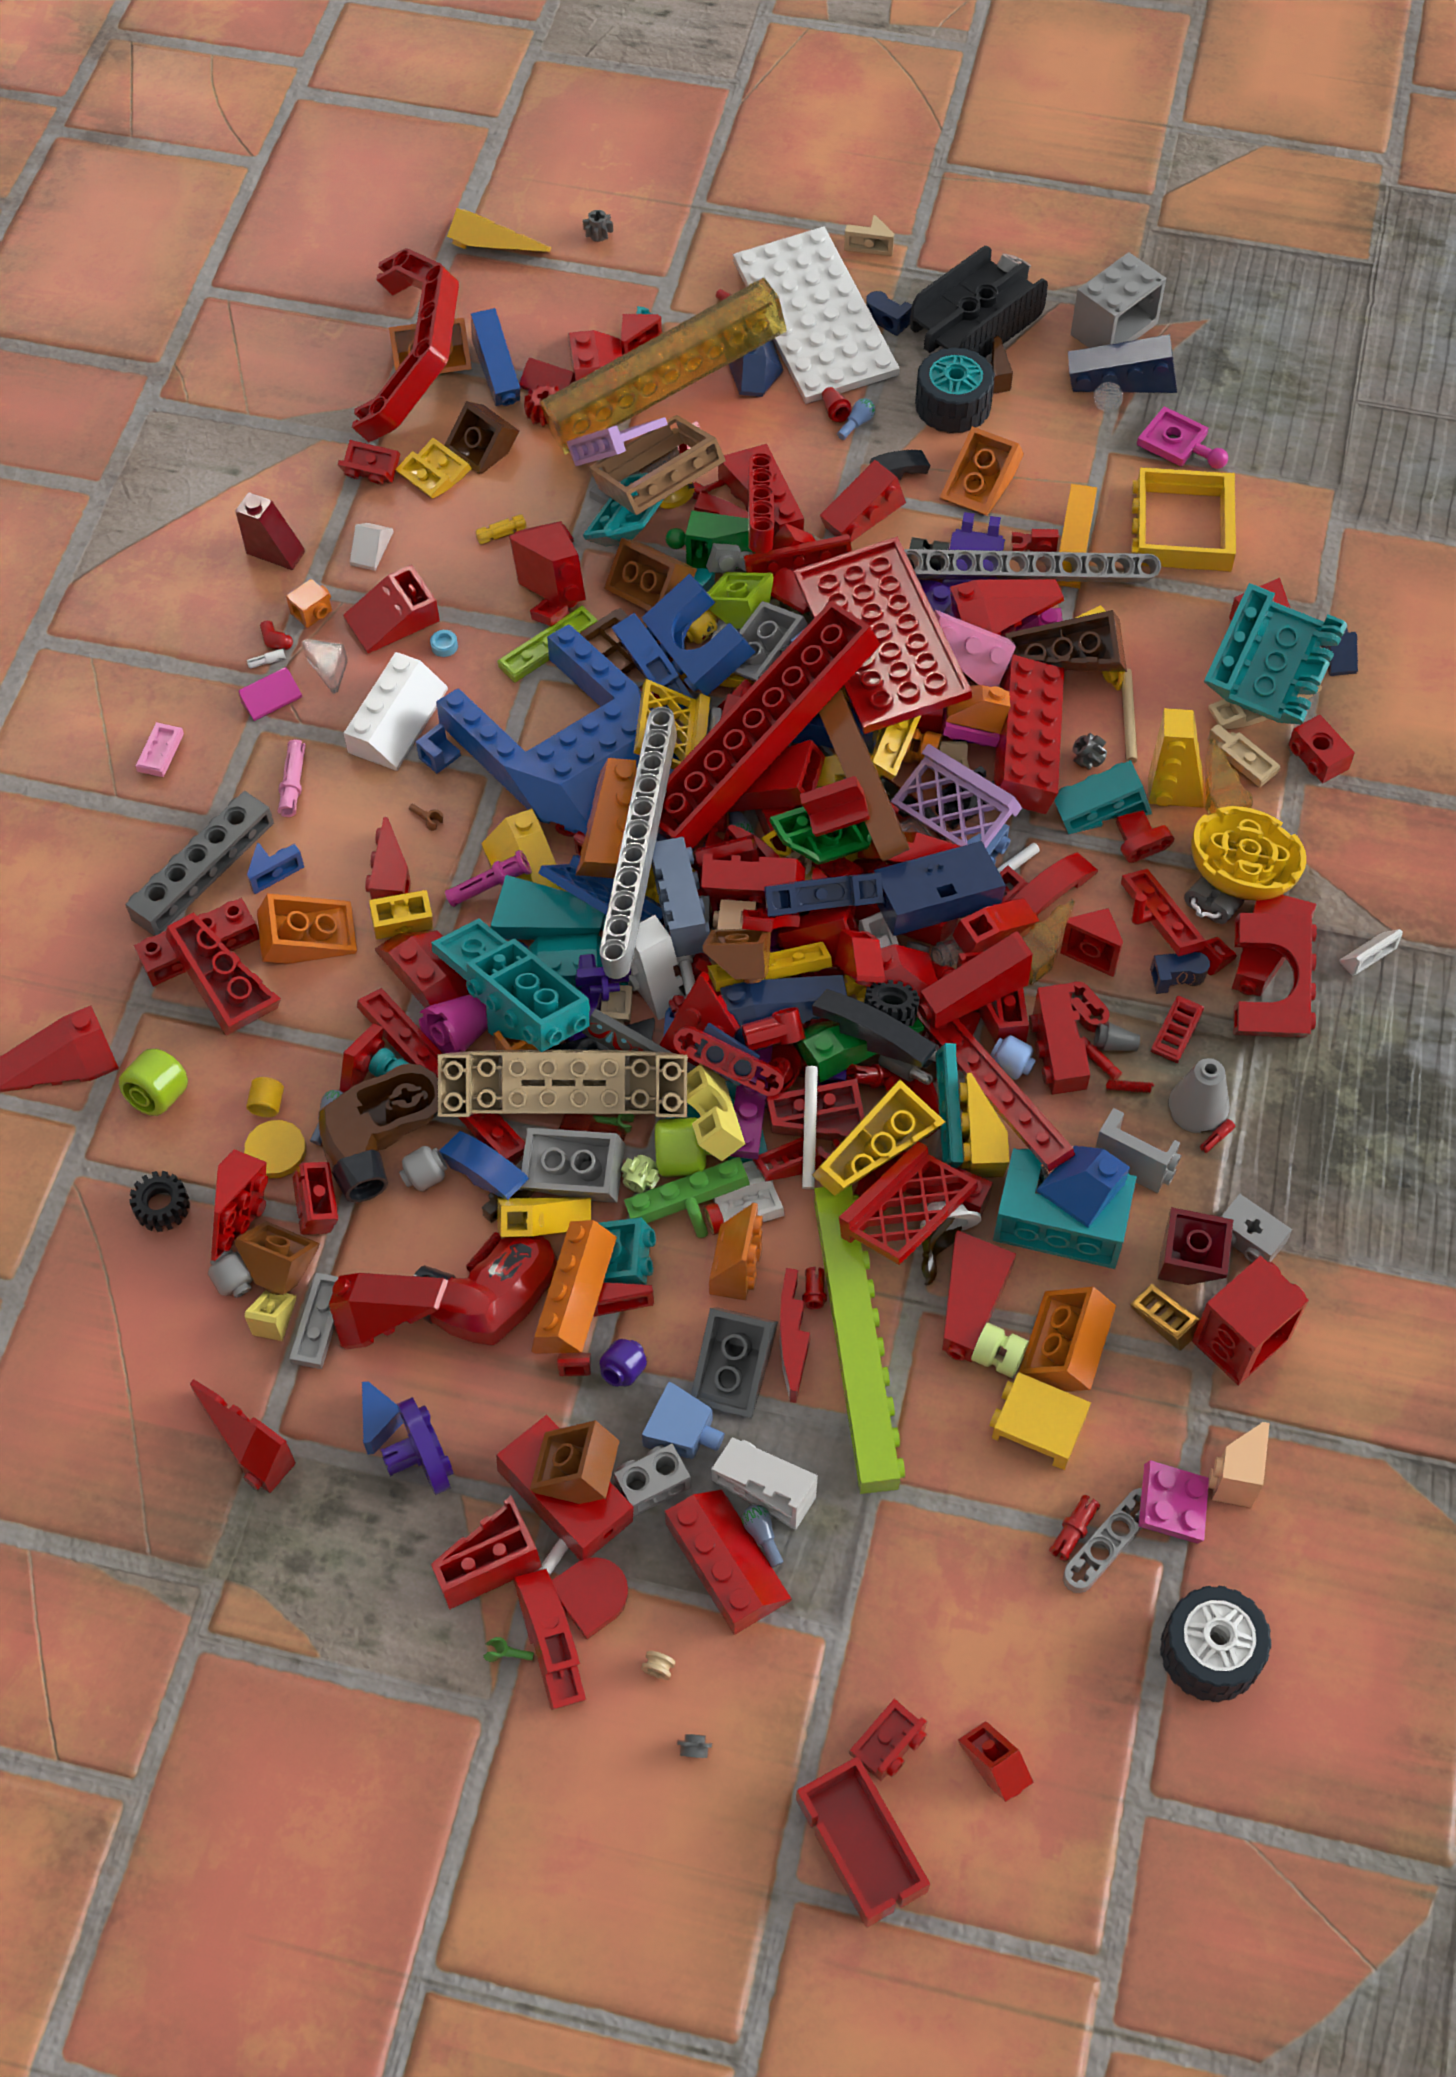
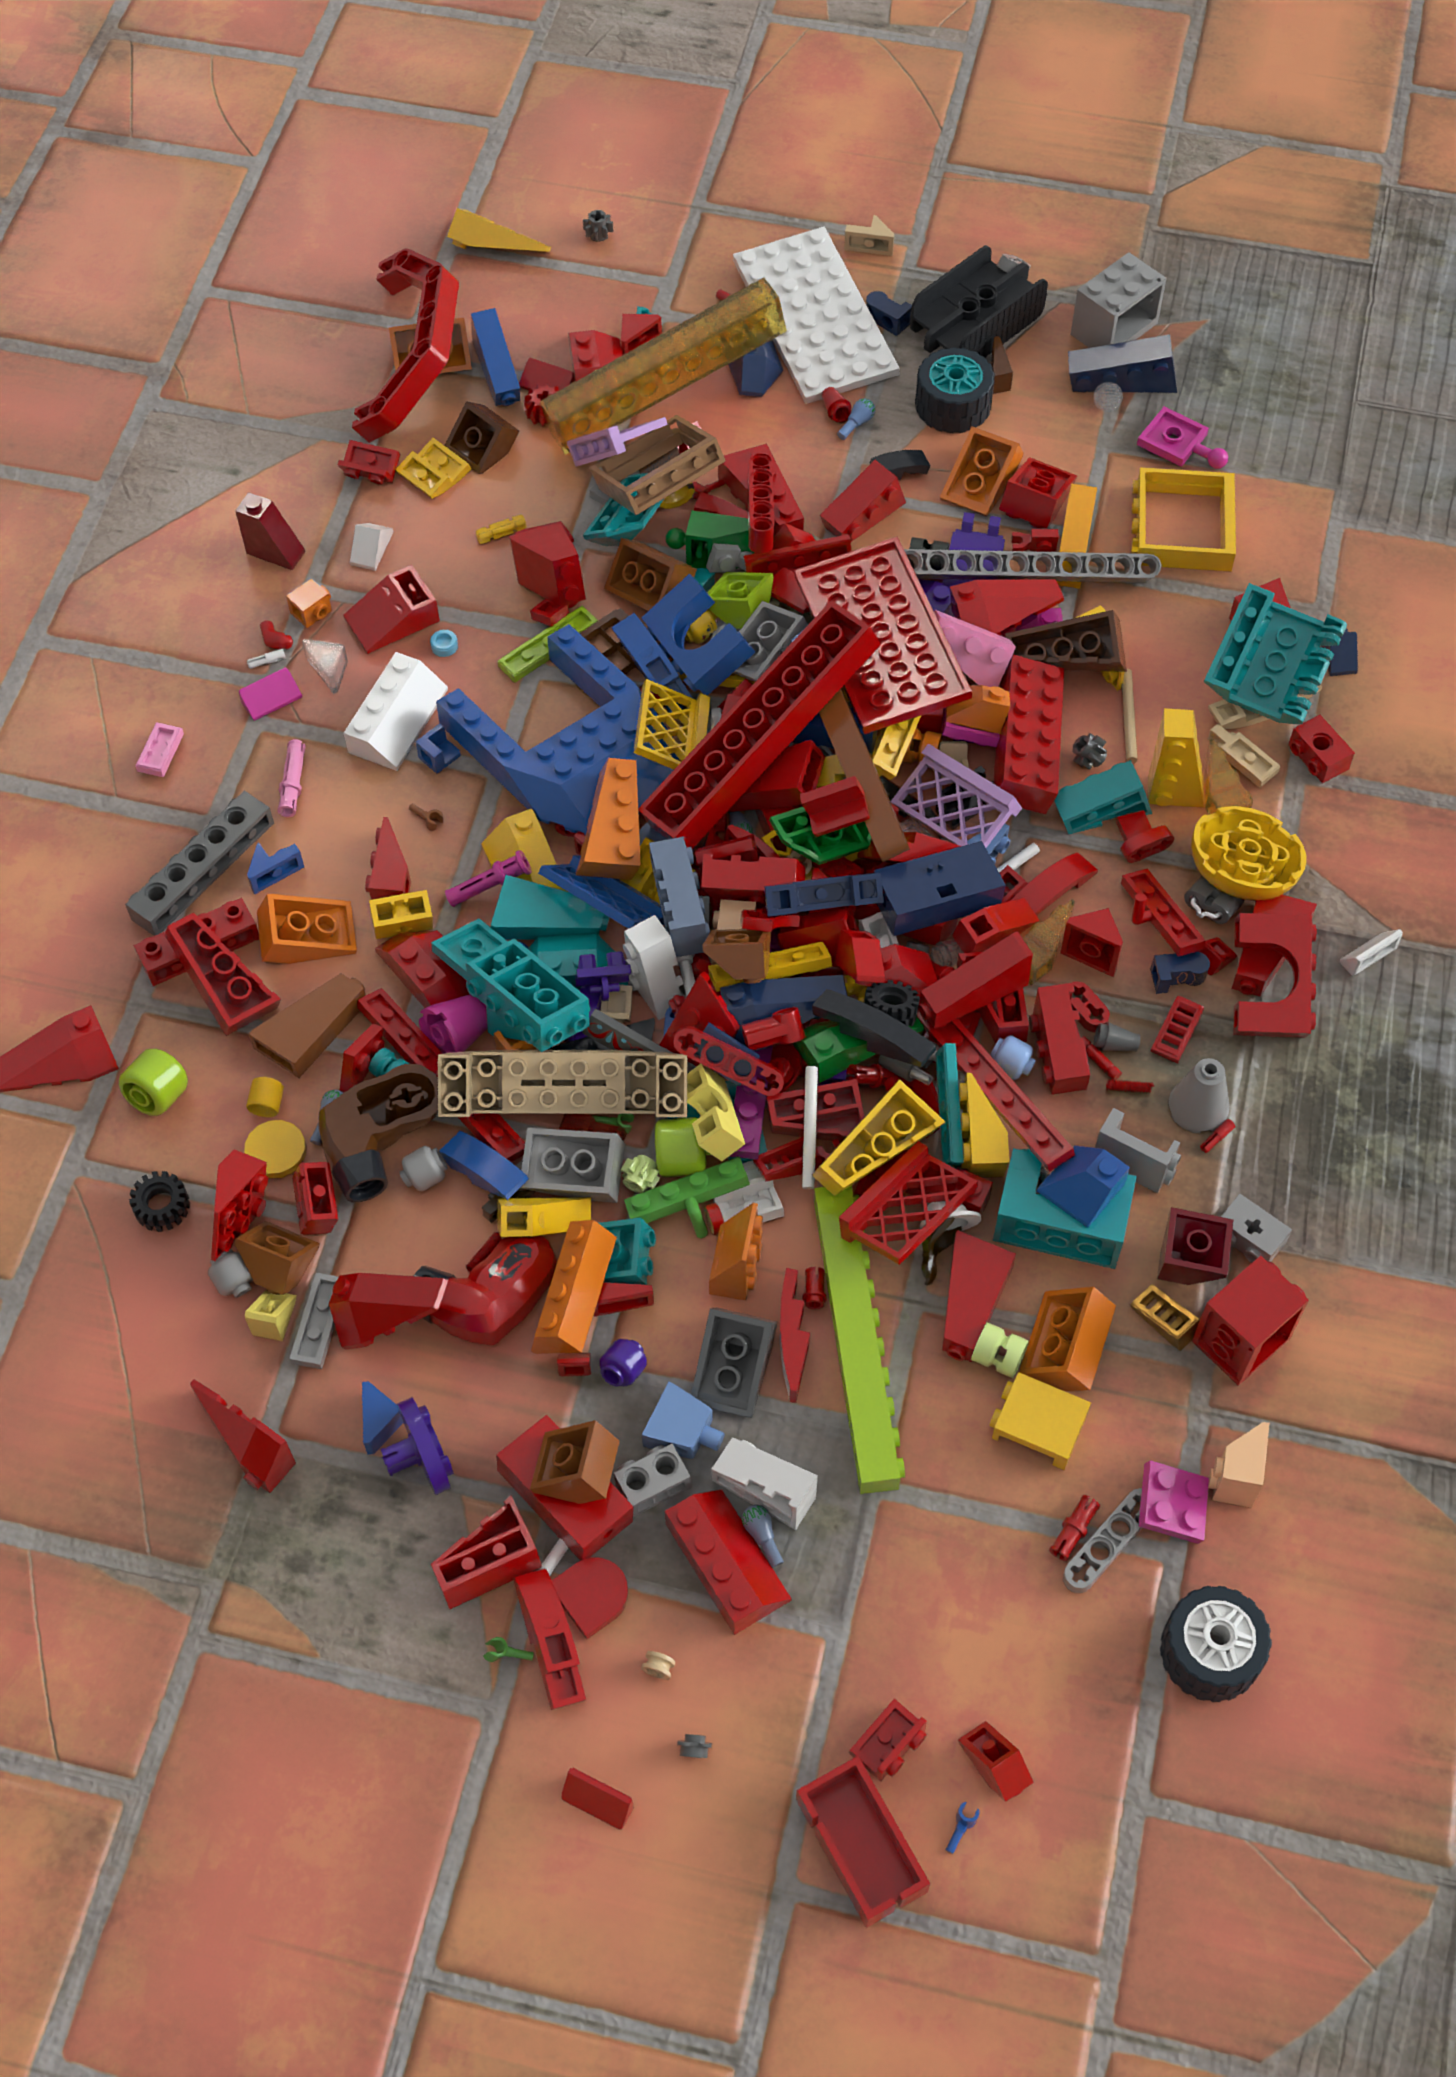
(309, 1025): none -> dark orange slope
(597, 1798): none -> red slope
(638, 844): light grey beam -> none
(962, 1824): none -> blue hand
(1036, 493): none -> red slope

